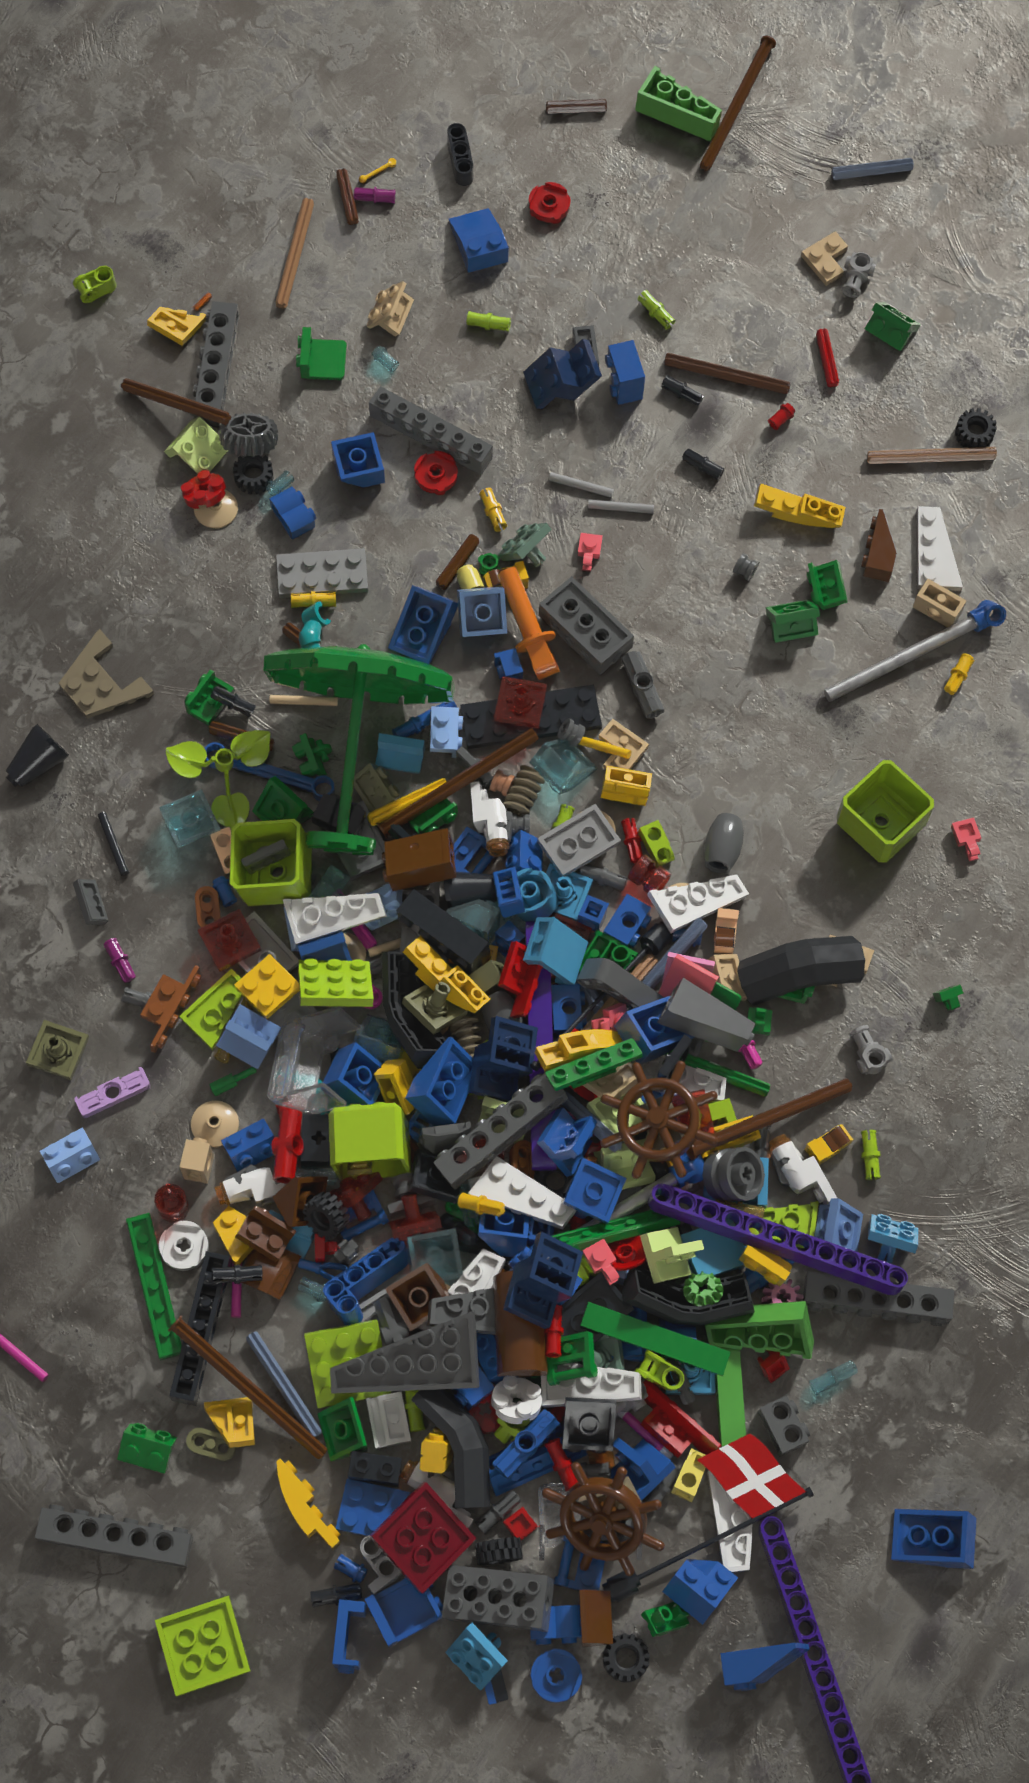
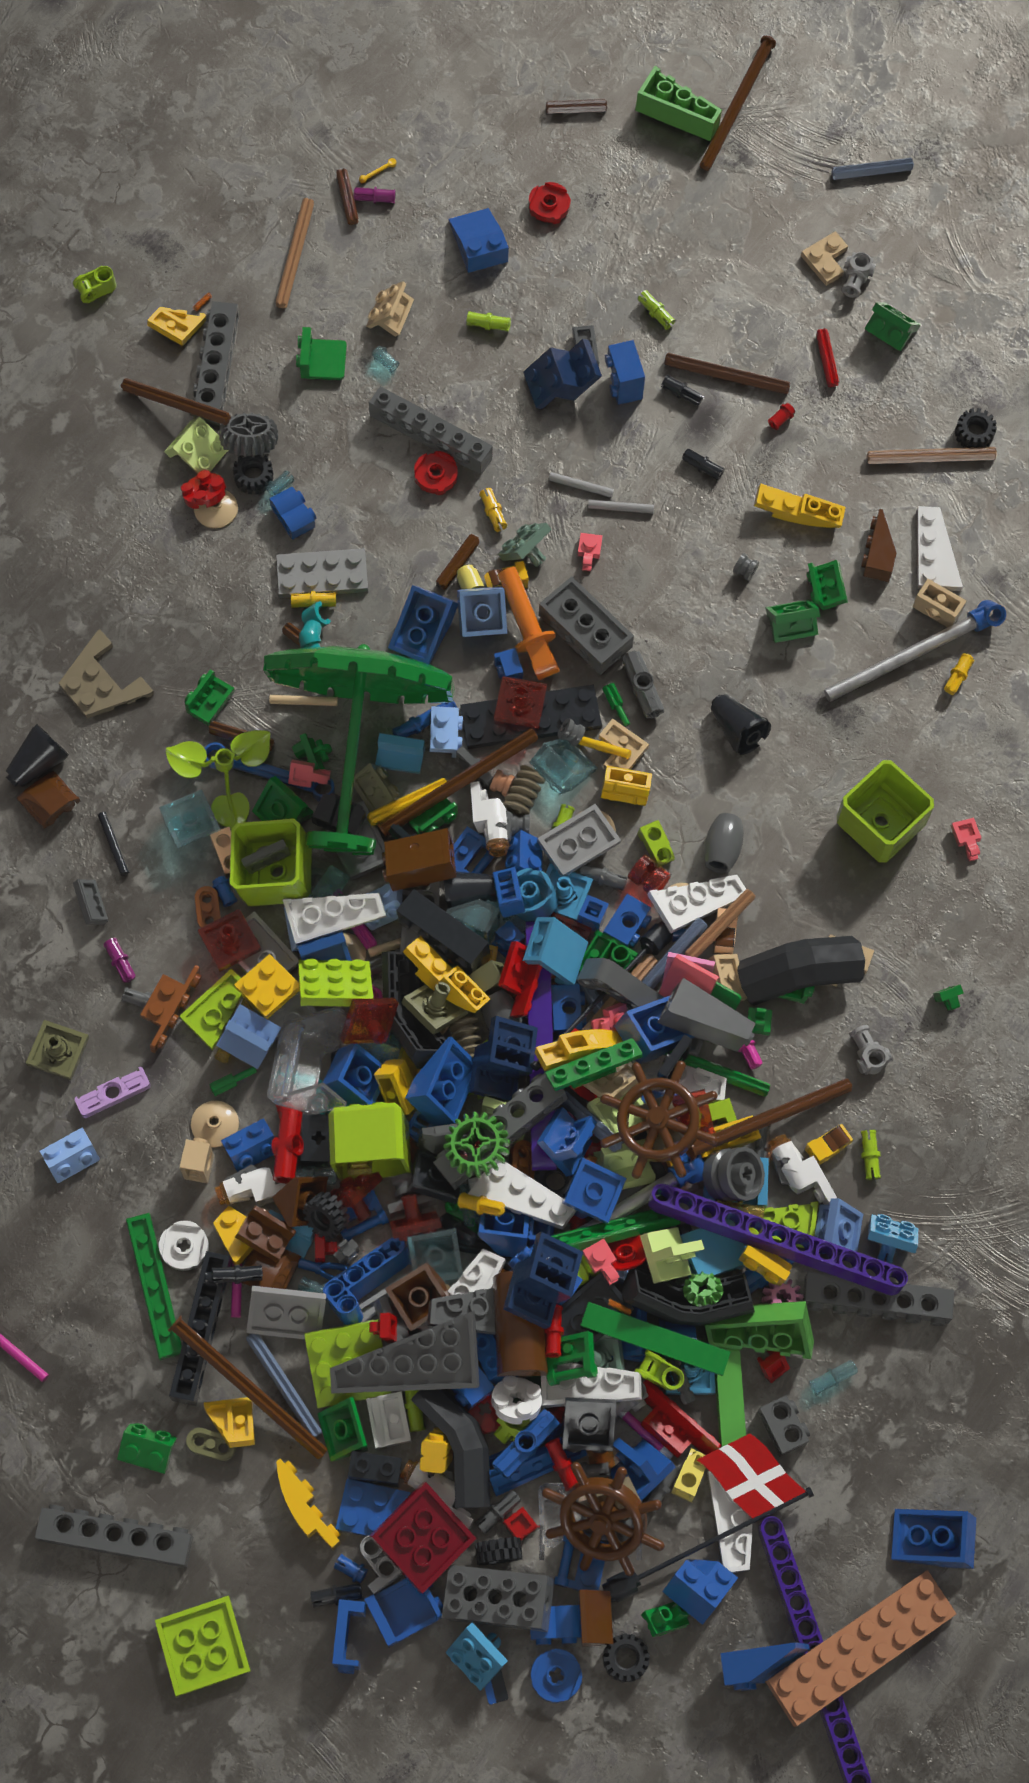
(48, 799): none -> reddish brown slope
(171, 1203): clear red wheel -> none
(233, 701): black axle -> none
(285, 1312): none -> light grey plate
(304, 775): none -> coral plate
(358, 460): blue slope -> none
(373, 1024): none -> clear red plate
(385, 1328): none -> red tile
(459, 144): black beam -> none
(487, 558): green plate -> none
(487, 1144): none -> bright green gear
(615, 702): none -> green axle
(618, 1306): none -> orange leg
(632, 839): red axle -> none
(720, 924): none -> medium nougat axle
(740, 723): none -> black cone
(860, 1648): none -> nougat plate

